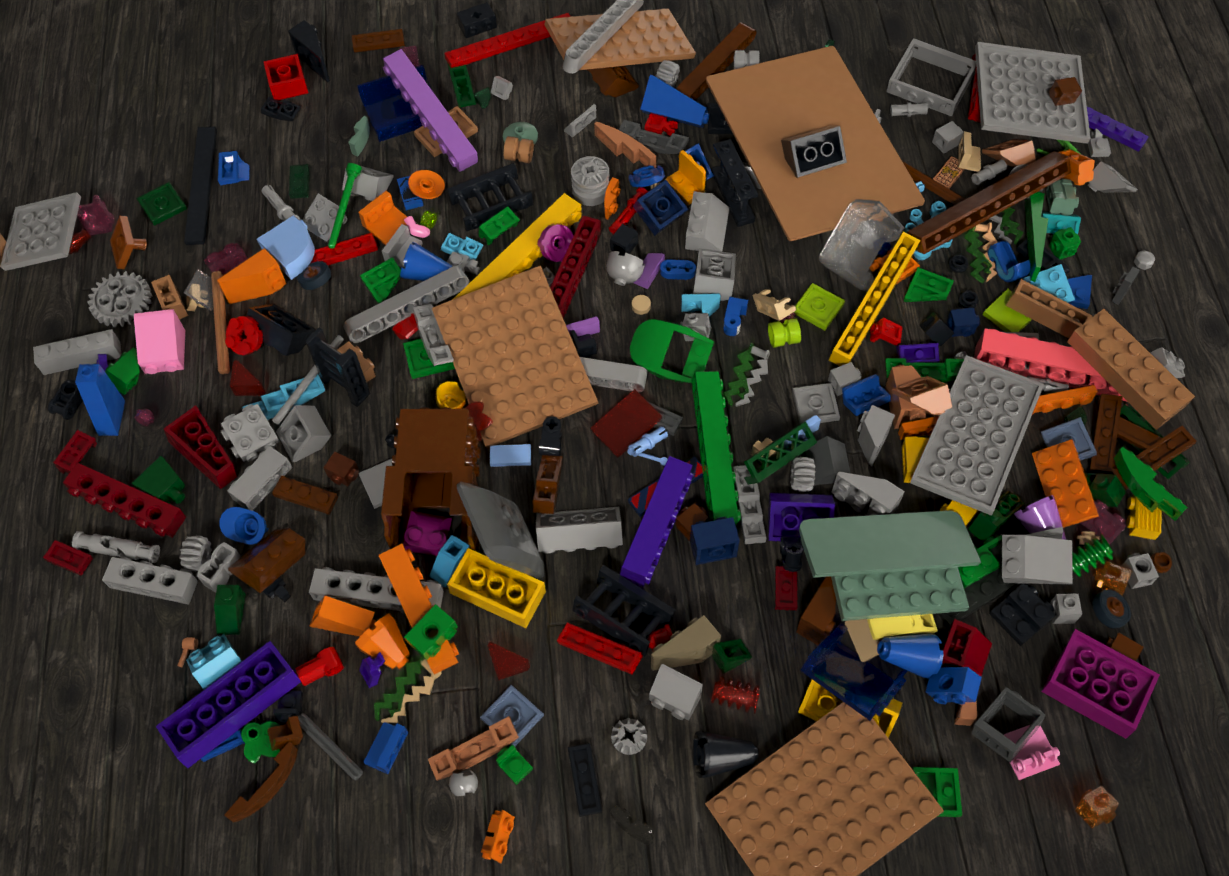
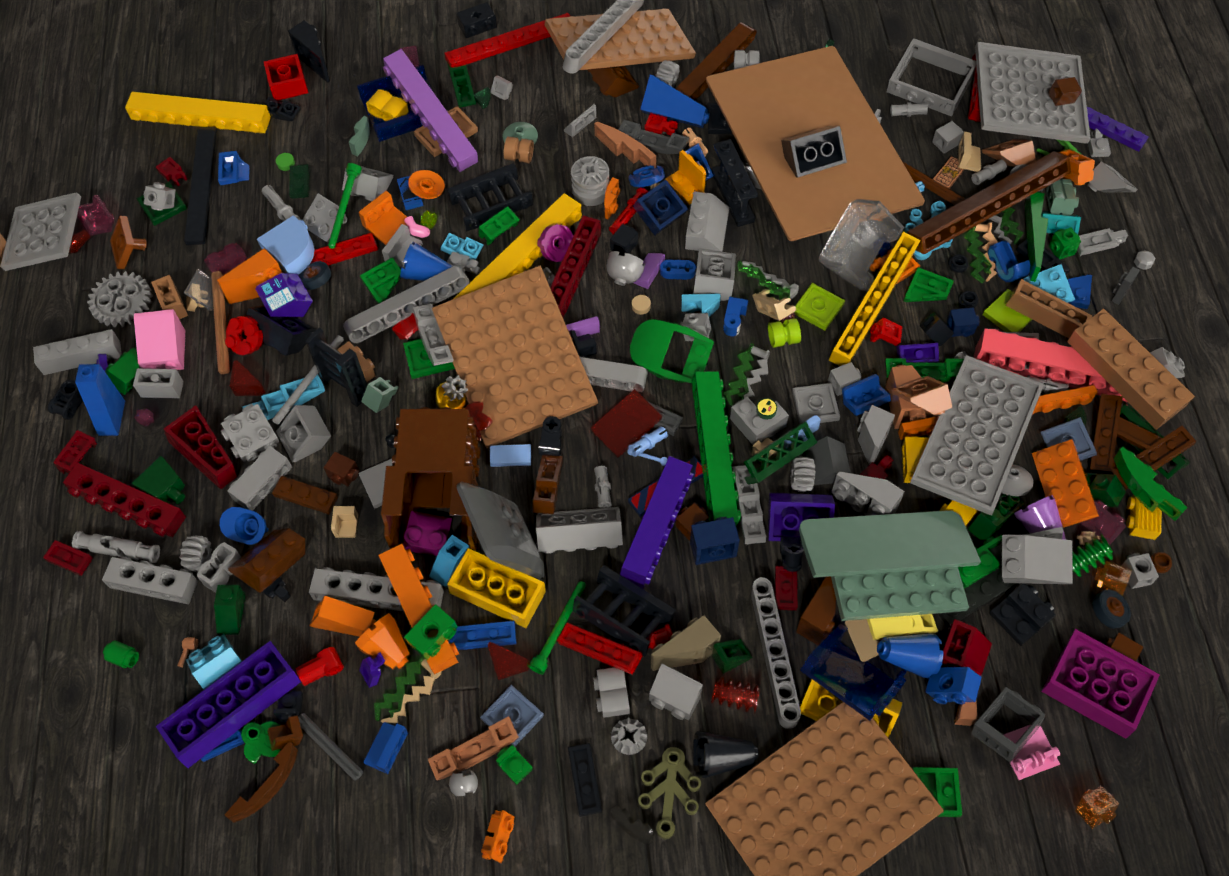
(120, 654): none -> green brick
(158, 383): none -> light grey brick
(159, 196): none -> light grey brick
(171, 170): none -> dark red plate
(198, 112): none -> yellow brick
(284, 161): none -> bright green tile
(284, 296): none -> dark purple slope
(344, 521): none -> tan panel
(378, 40): reddish brown plate -> none
(378, 394): none -> sand green brick
(386, 106): none -> yellow brick
(454, 388): none -> light grey gear
(479, 635): none -> blue plate
(539, 663): none -> green piece
(602, 487): none -> light grey pin
(613, 692): none -> light grey brick
(670, 787): none -> olive plant
(693, 139): none -> light nougat axle
(752, 426): none -> light grey brick
(766, 408): none -> tile
(775, 662): none -> light grey beam
(786, 290): none -> clear neon green piece
(878, 471): none -> dark red plate
(1018, 482): none -> light grey dish
(1067, 608): light grey brick -> none
(1100, 241): none -> light grey hinge

